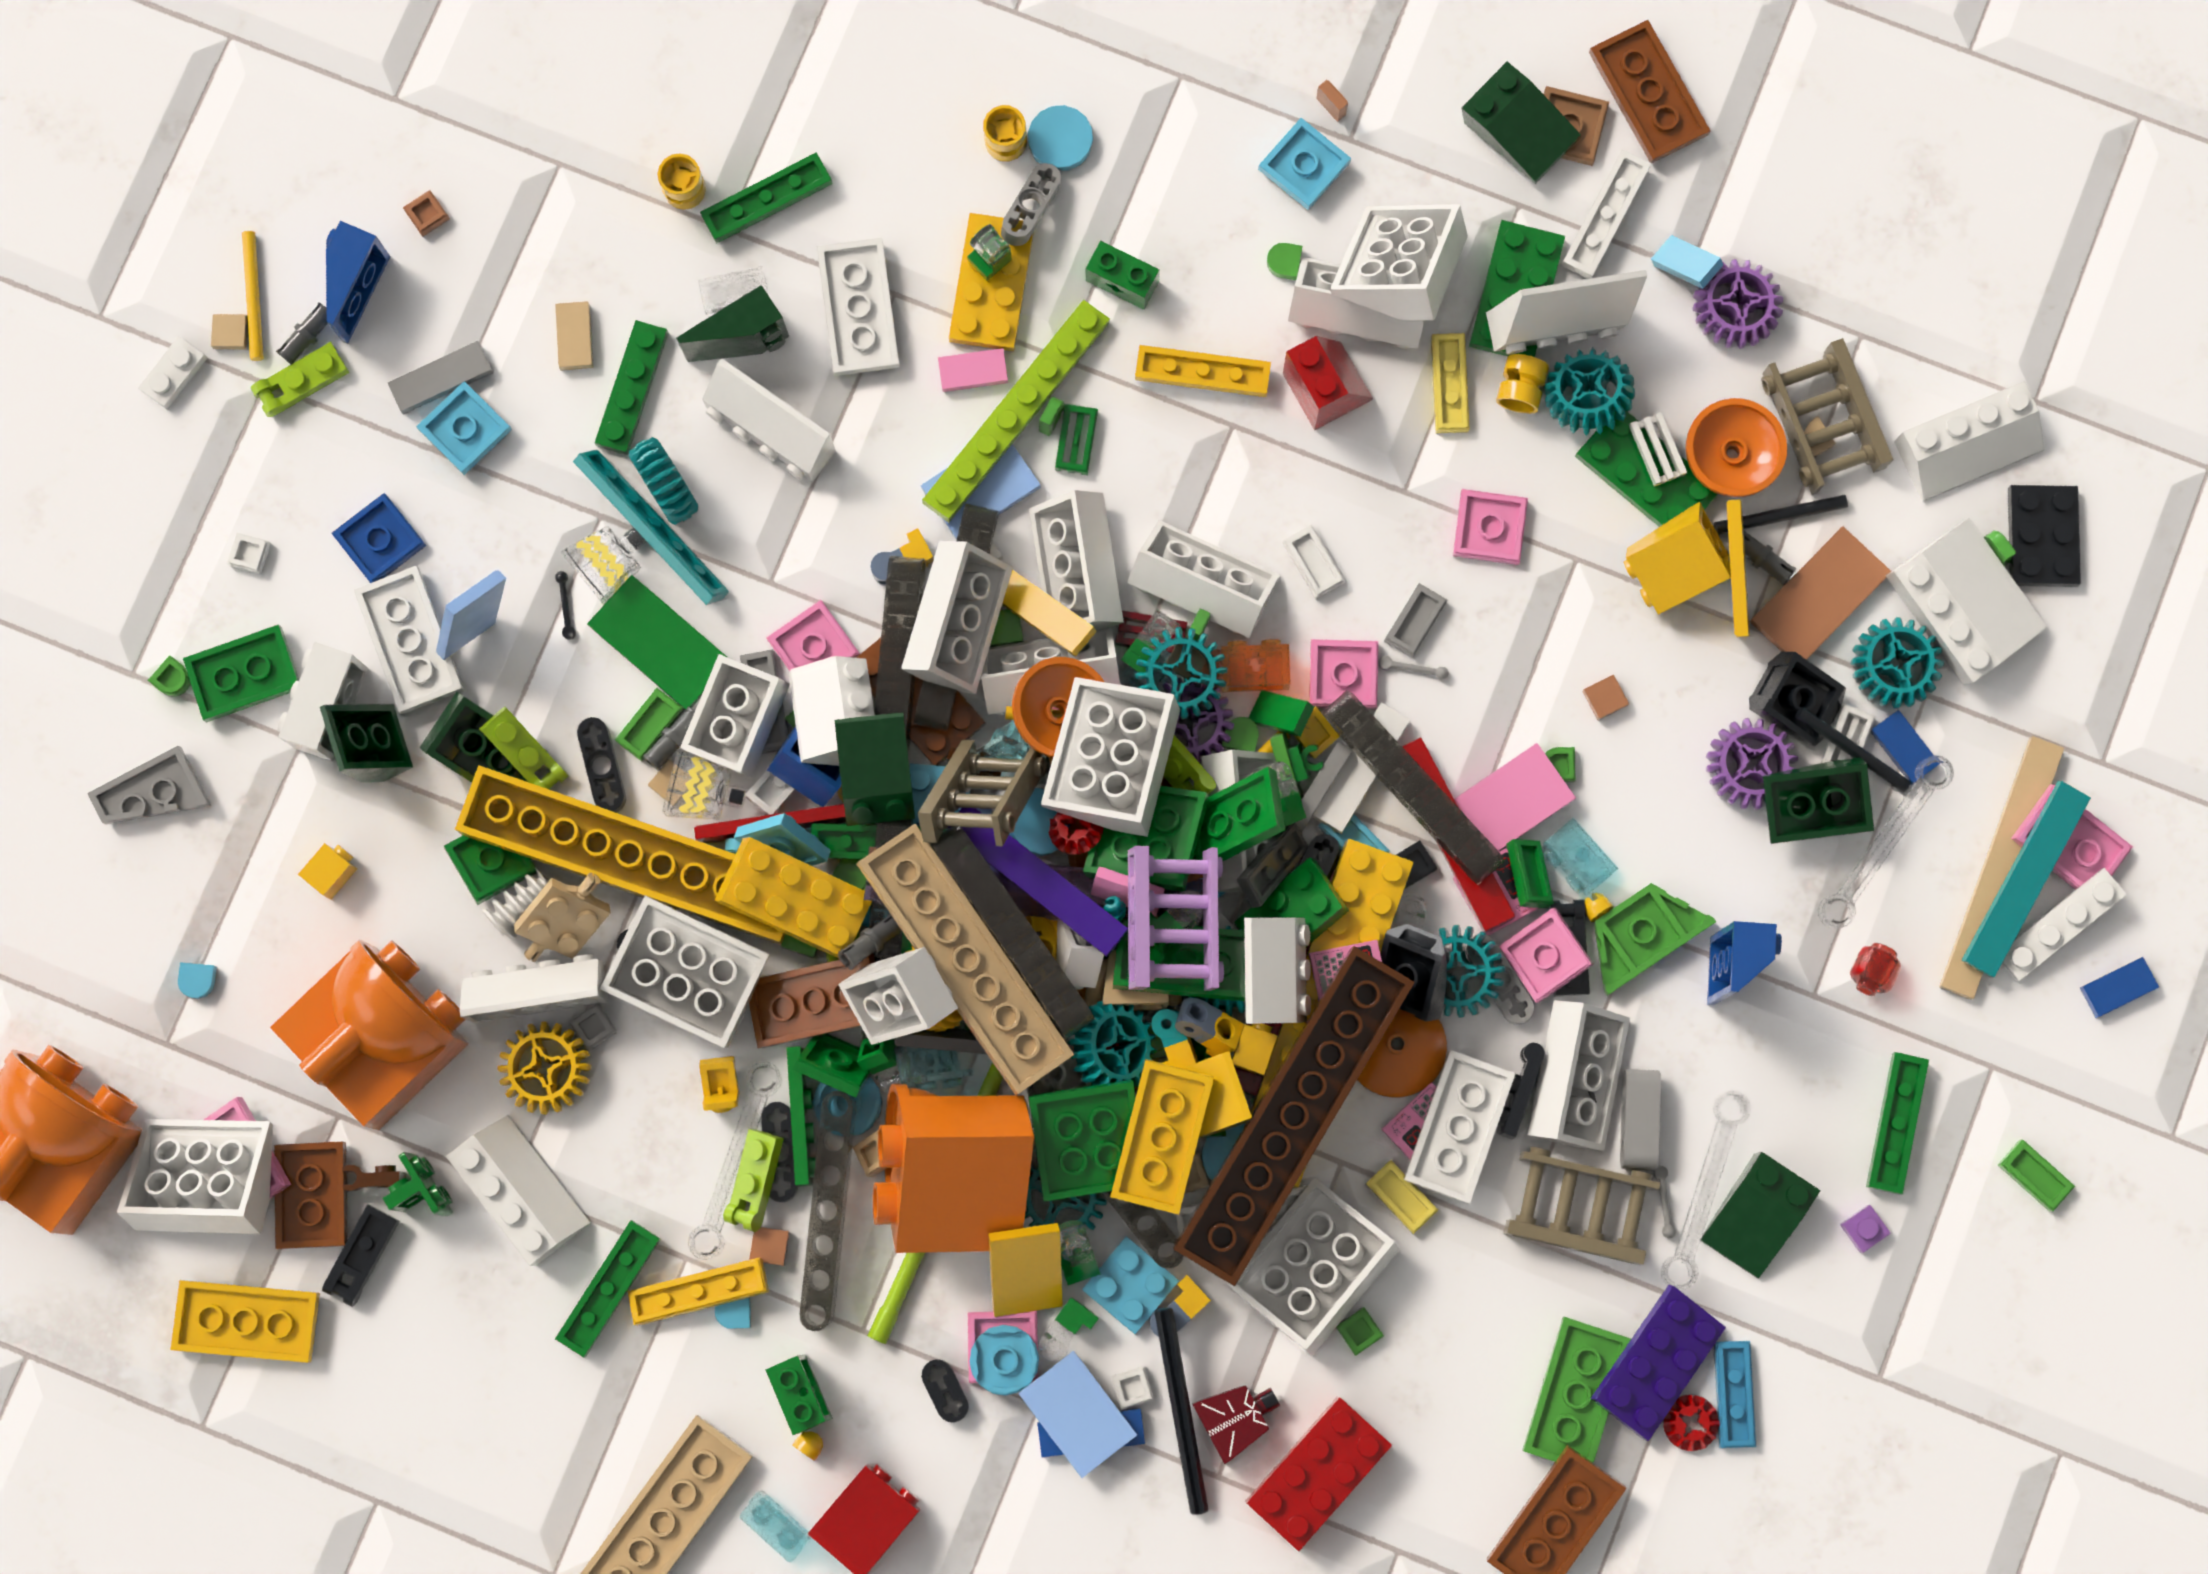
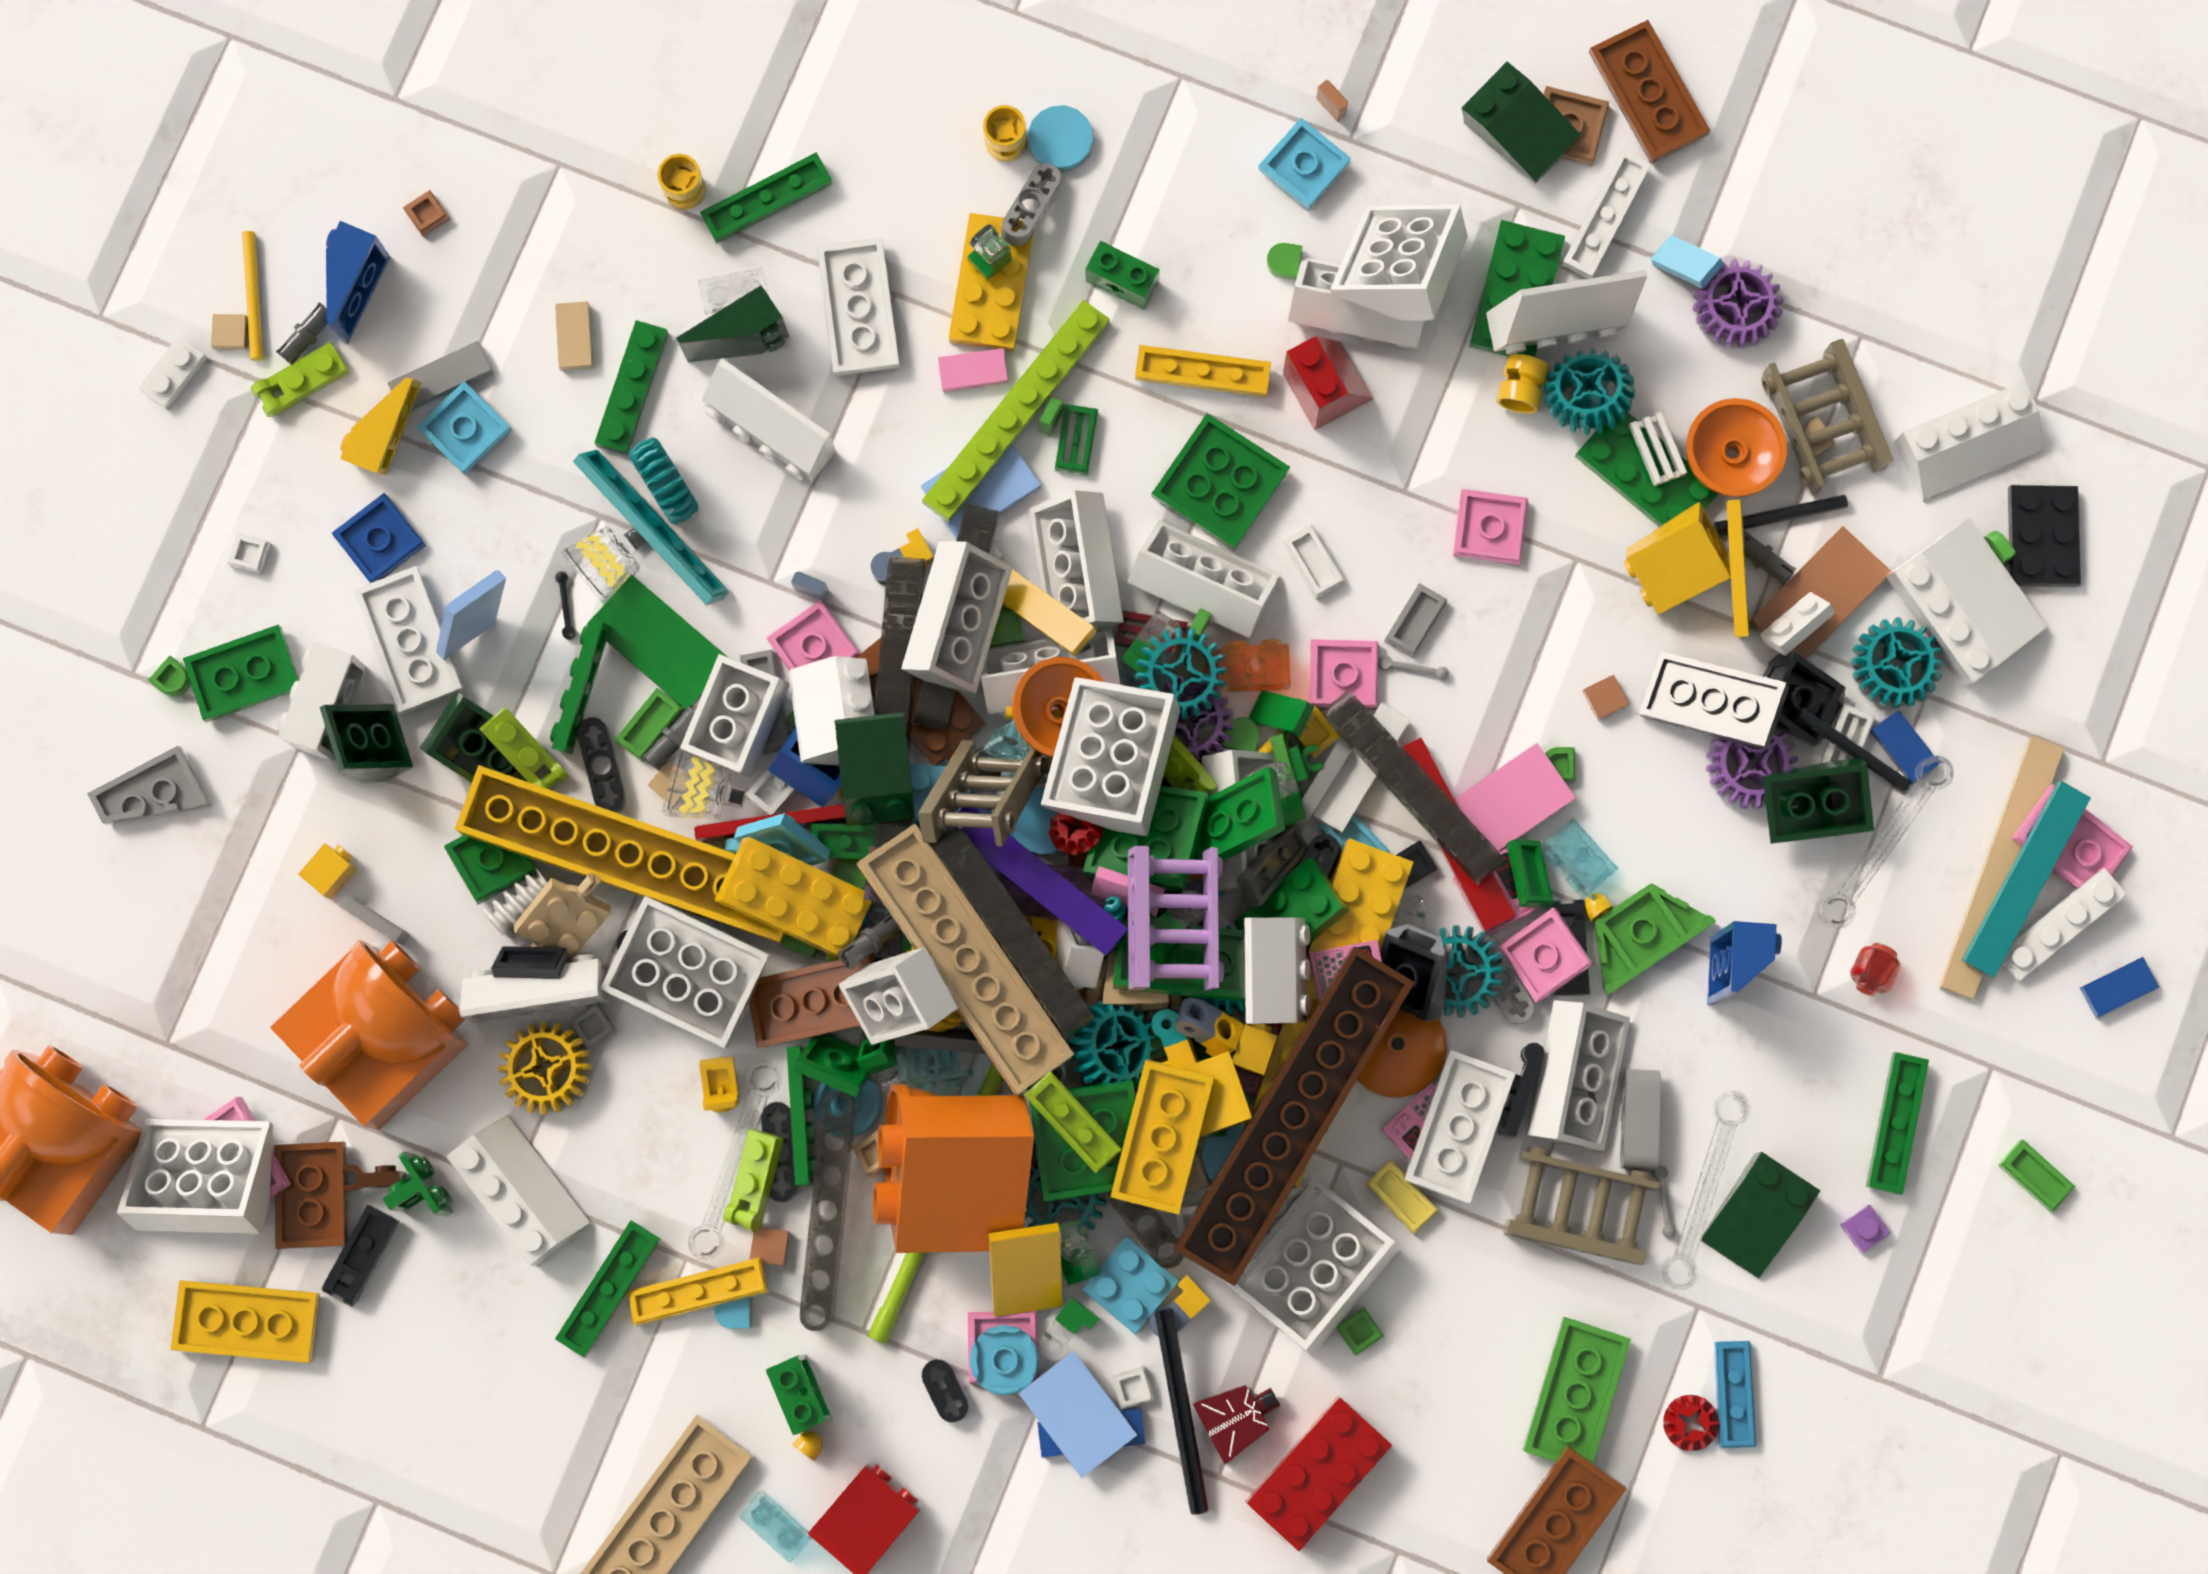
(196, 979): medium azure tile -> none
(374, 920): none -> light grey tile
(378, 433): none -> yellow slope
(530, 962): none -> black tile
(575, 700): none -> green plate
(810, 586): none -> sand blue tile
(1073, 1122): none -> lime tile
(1220, 481): none -> green plate
(1450, 383): light yellow tile -> none
(1658, 1362): dark purple plate -> none
(1714, 700): none -> plate
(1797, 623): none -> white plate

